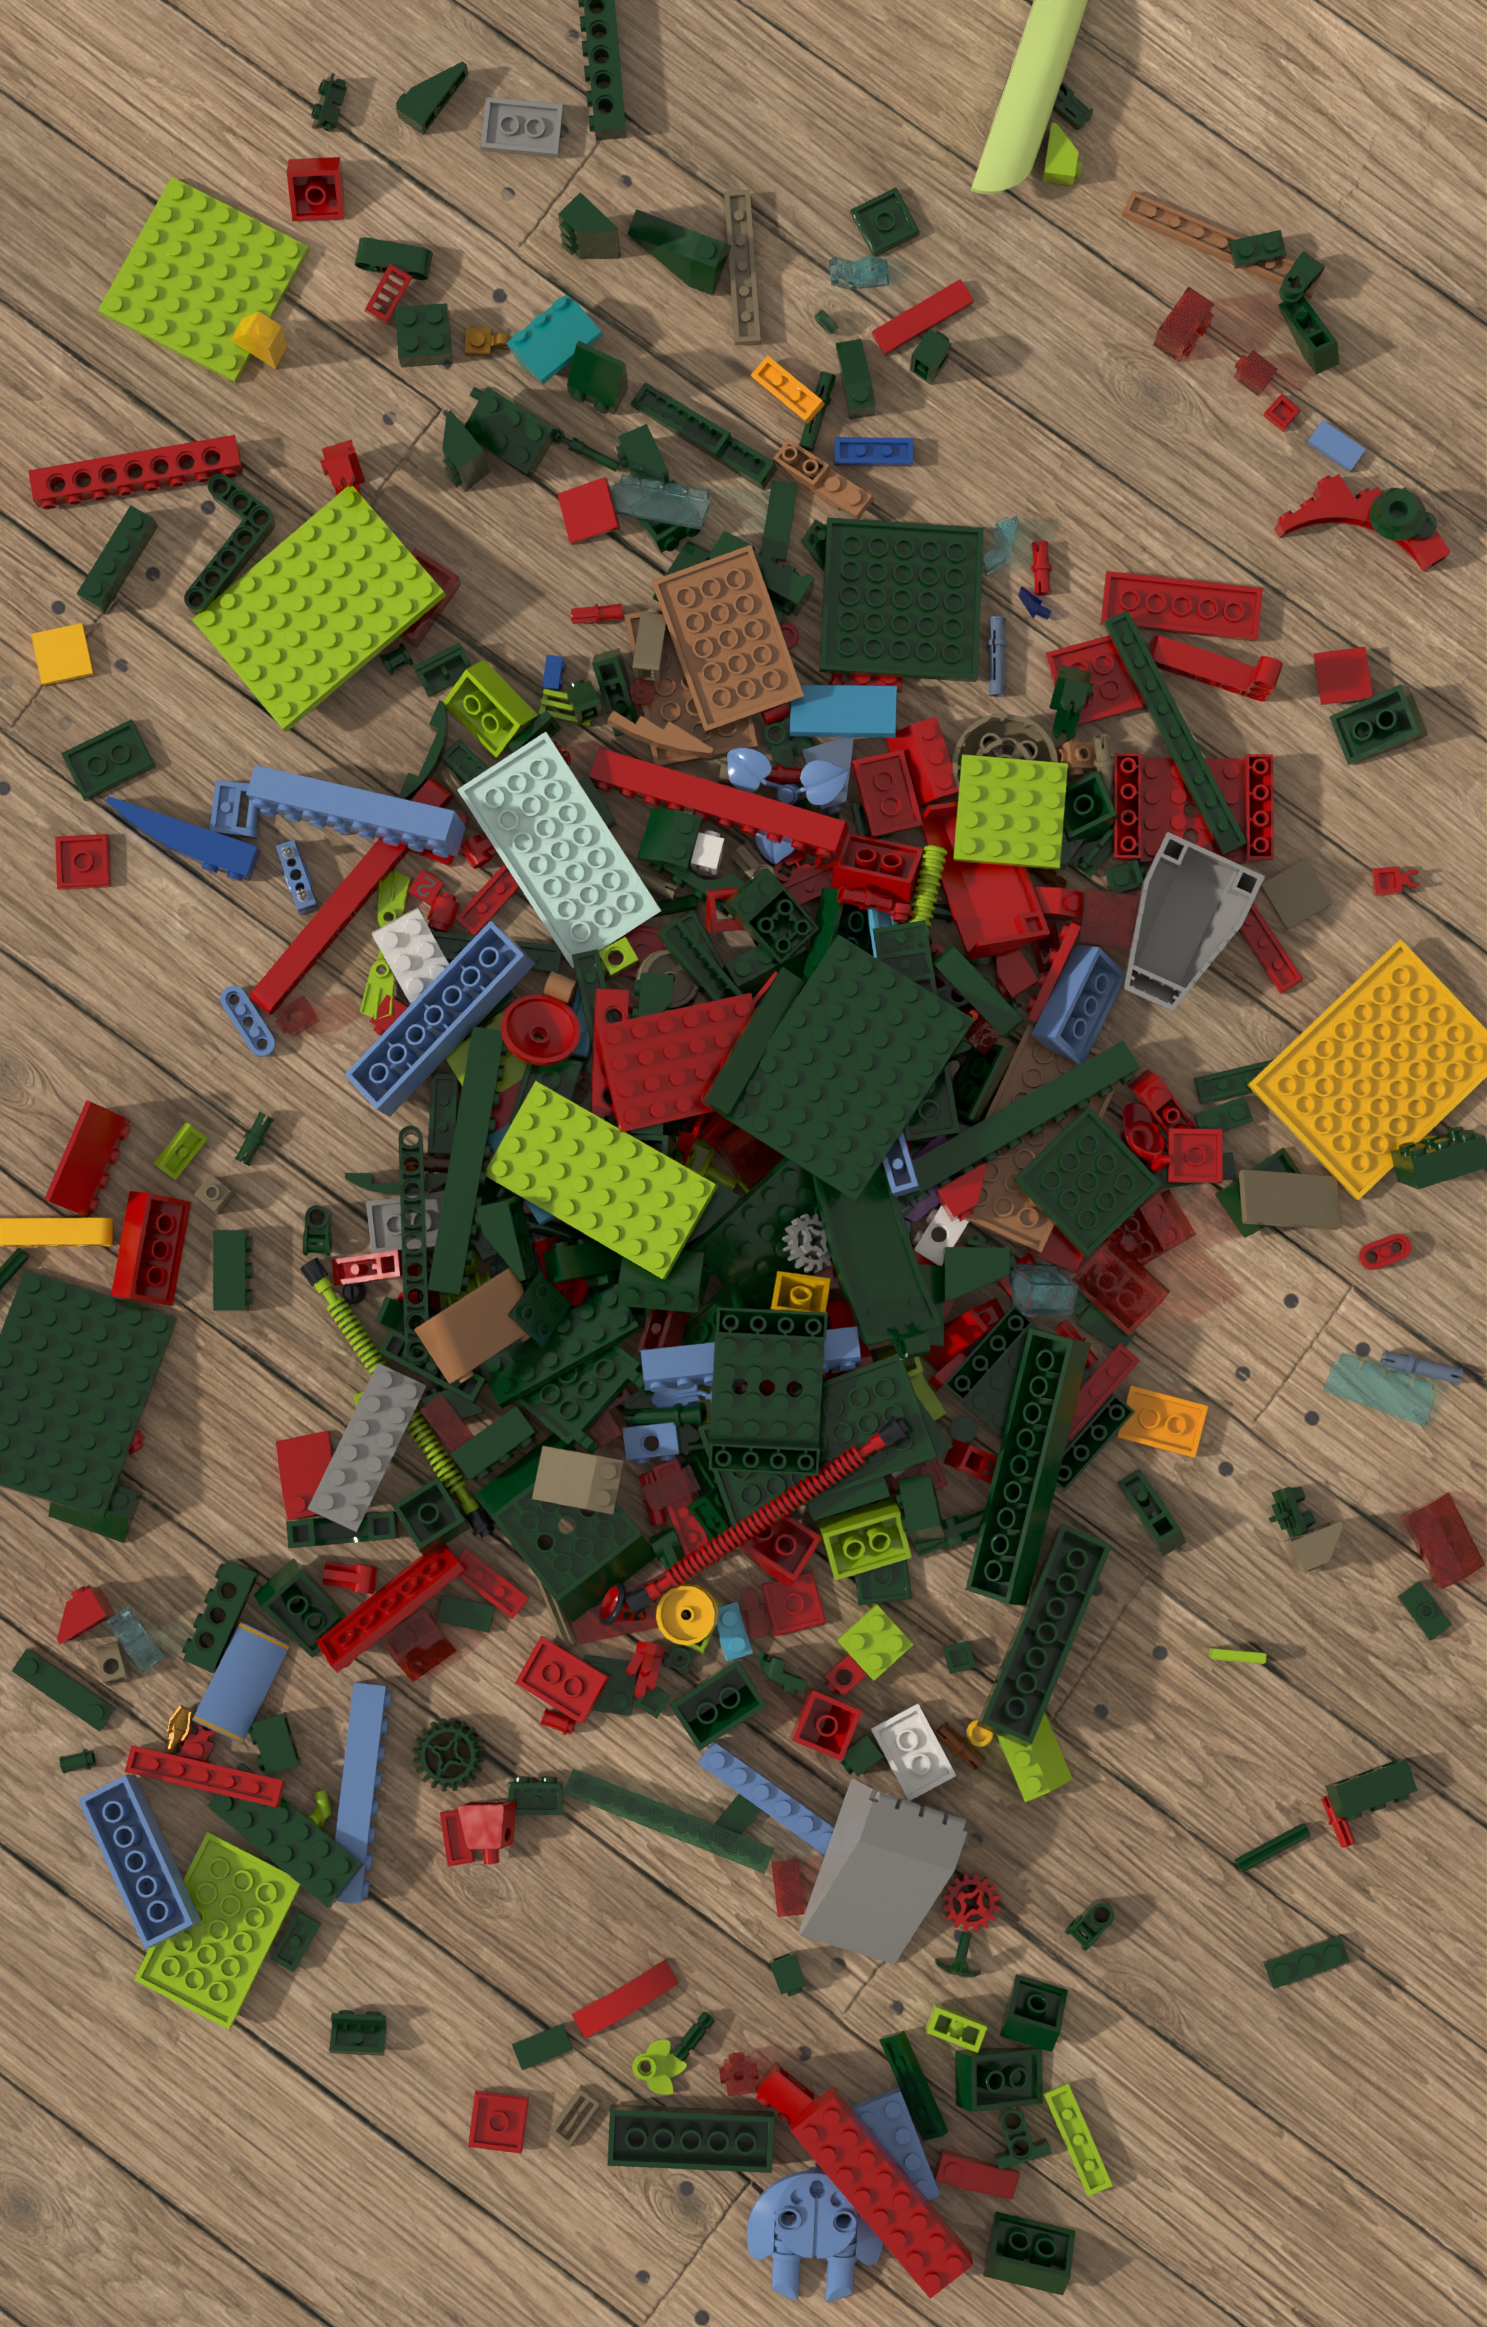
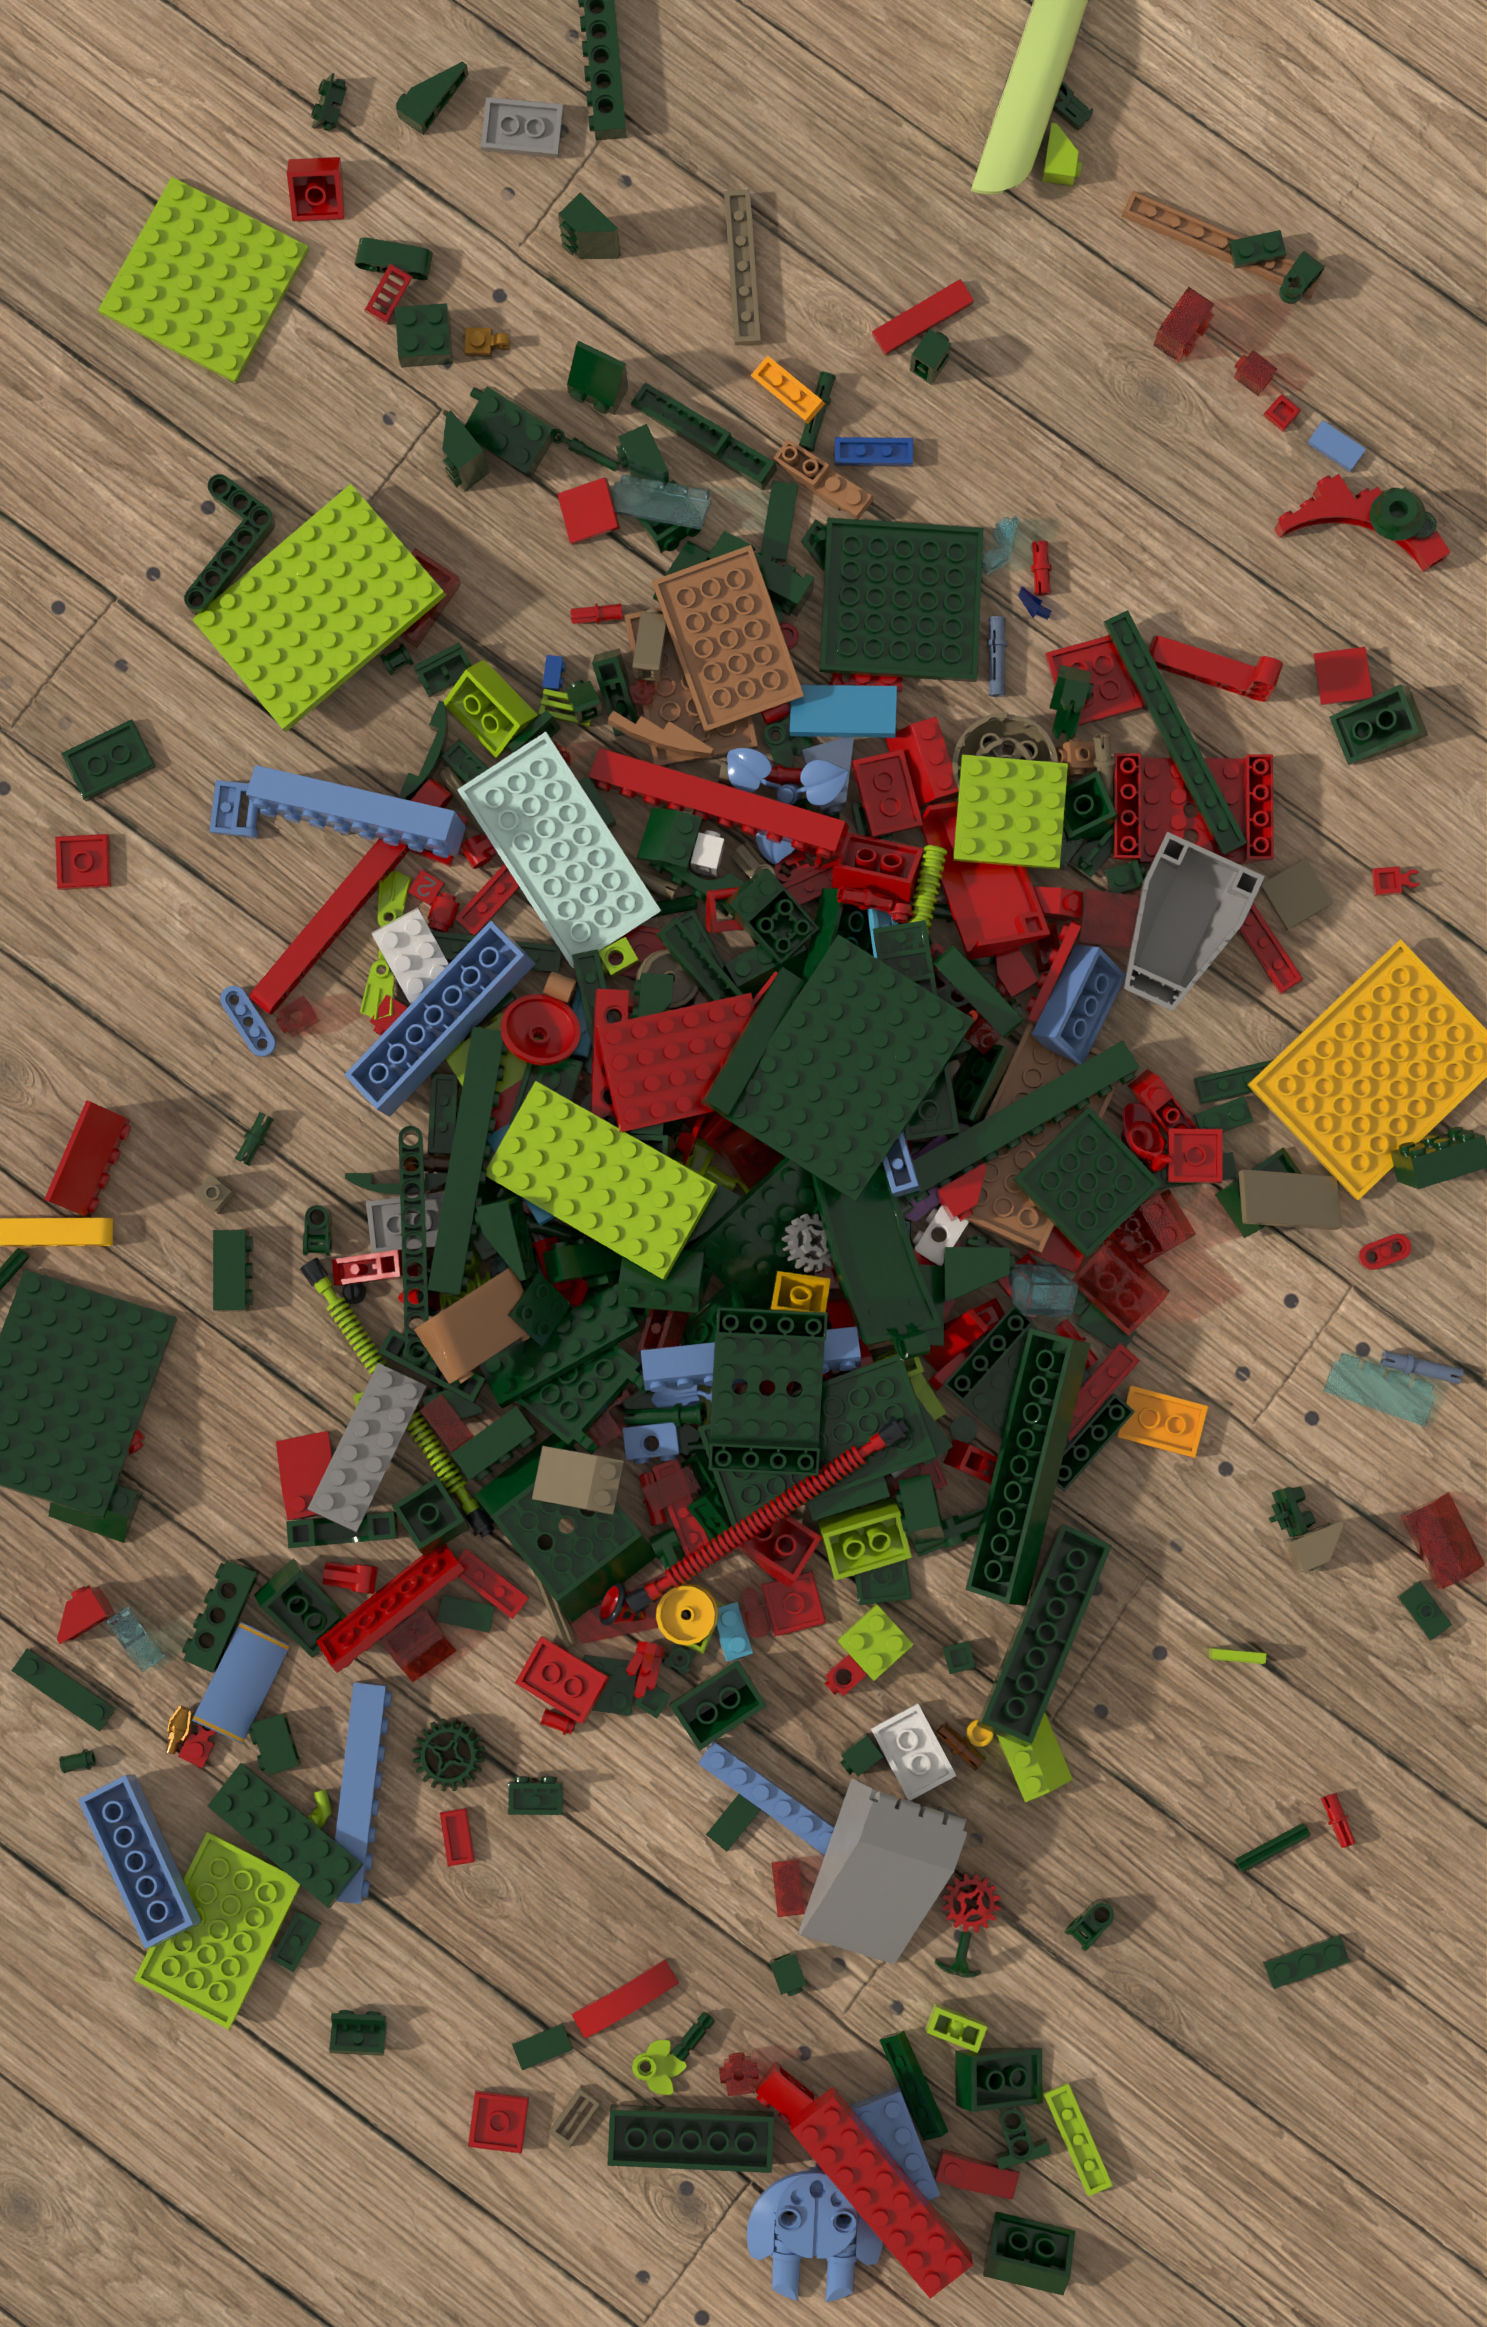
(44, 479): red brick -> none
(62, 654): yellow tile -> none
(113, 1664): dark tan leg -> none
(117, 559): dark green brick -> none
(151, 1248): red slope -> none
(180, 1151): lime plate -> none
(196, 843): blue slope -> none
(205, 1776): red plate -> none
(261, 338): yellow slope -> none
(304, 899): medium blue piece -> none
(342, 466): red piece -> none
(392, 1315): dark green slope -> none
(488, 1826): torso -> none
(551, 339): teal slope -> none
(669, 1820): clear green plate -> none
(686, 253): dark green wedge -> none
(774, 1670): dark green slope -> none
(825, 1724): red slope -> none
(826, 322): clear green tile -> none
(855, 379): dark green slope -> none
(859, 274): clear light blue slope -> none
(884, 222): dark green tile -> none
(1034, 2013): dark green slope -> none
(1049, 876): reddish brown axle -> none
(1152, 1512): dark green slope -> none
(1184, 605): red plate -> none
(1311, 335): dark green slope -> none
(1371, 1789): dark green brick -> none

